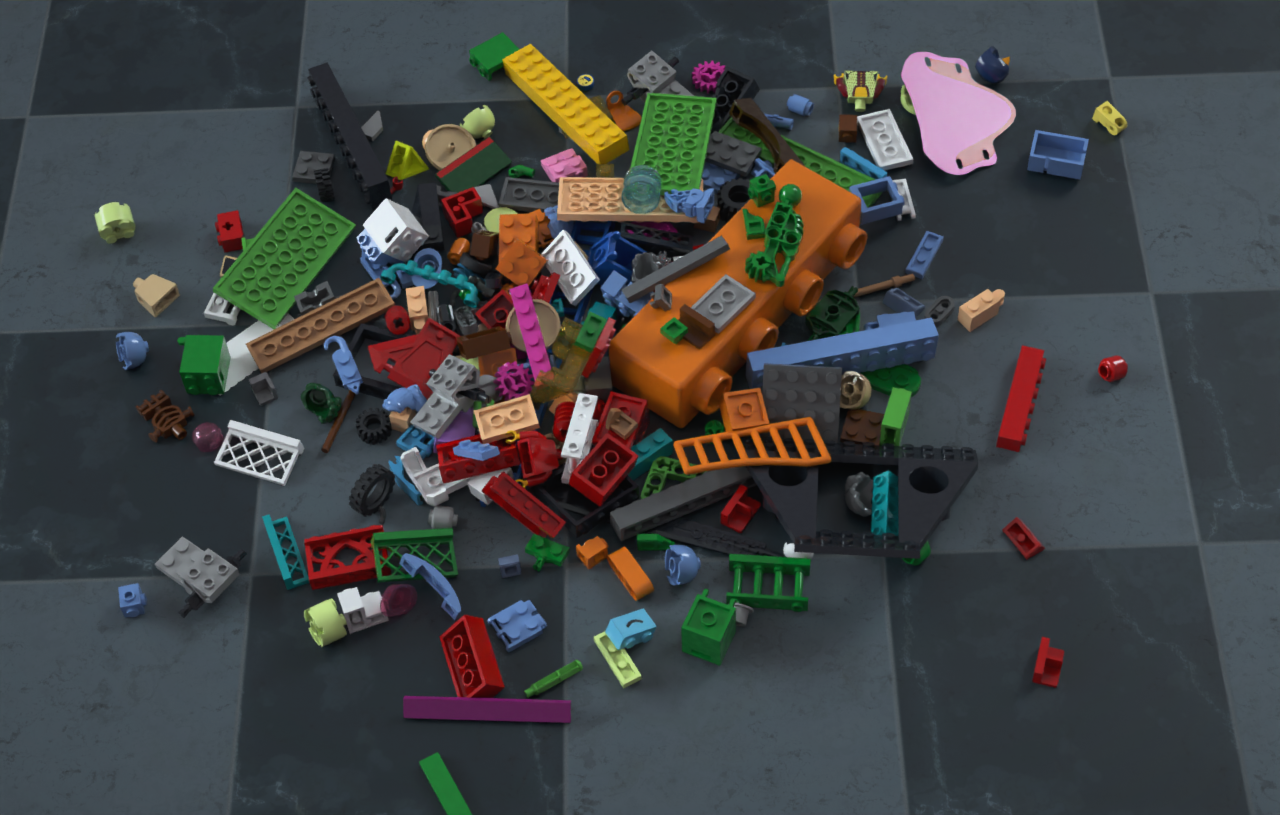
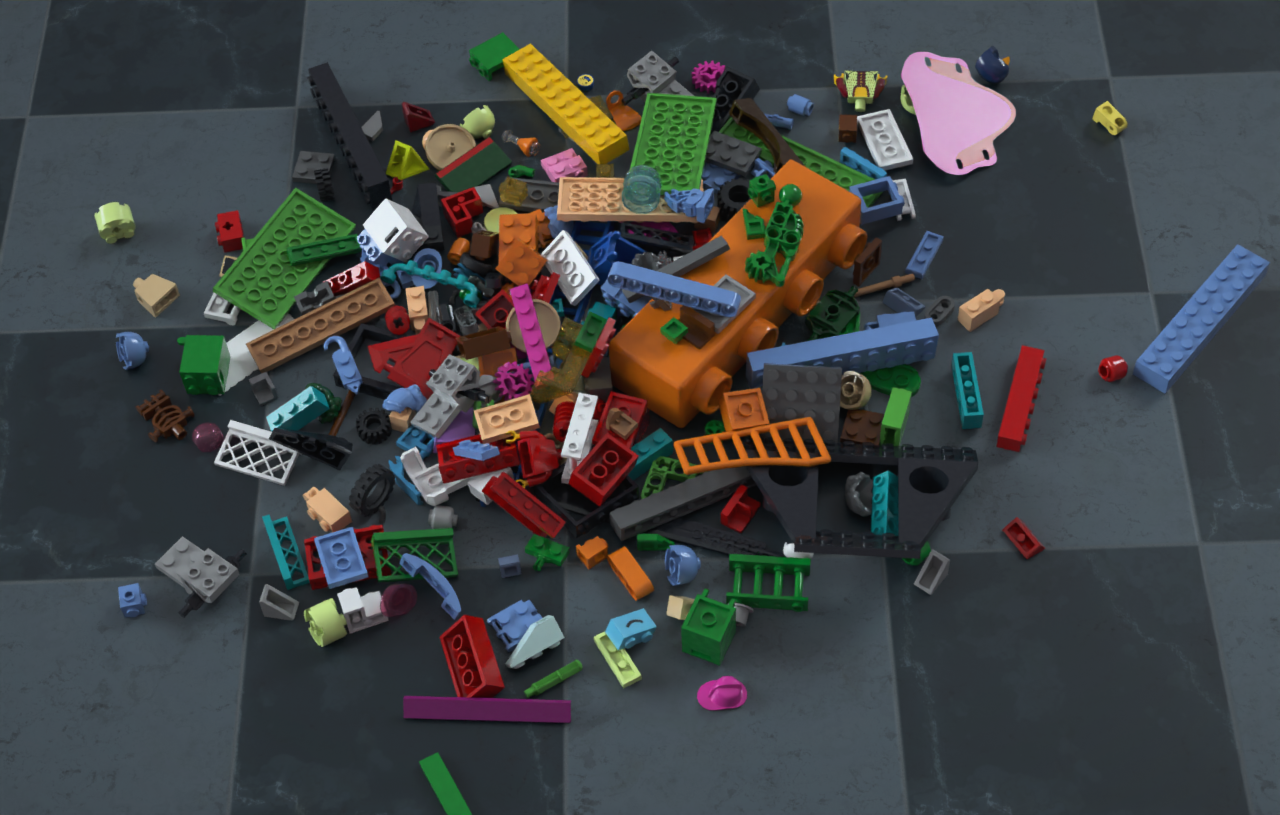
(277, 604): none -> light grey slope
(299, 410): none -> teal brick
(321, 447): none -> black wedge
(323, 250): none -> green tile
(327, 510): none -> light nougat brick
(341, 557): none -> medium blue plate
(353, 278): none -> red slope
(416, 117): none -> dark red slope
(513, 191): none -> clear yellow brick
(528, 145): none -> piece
(538, 637): none -> light aqua slope
(674, 289): none -> medium blue beam
(679, 606): none -> tan panel
(702, 236): none -> red tile
(722, 694): none -> dark pink piece
(867, 261): none -> reddish brown plate
(933, 572): none -> light grey slope
(967, 390): none -> teal brick
(1048, 664): red panel -> none
(1057, 154): medium blue piece -> none
(1200, 319): none -> medium blue brick

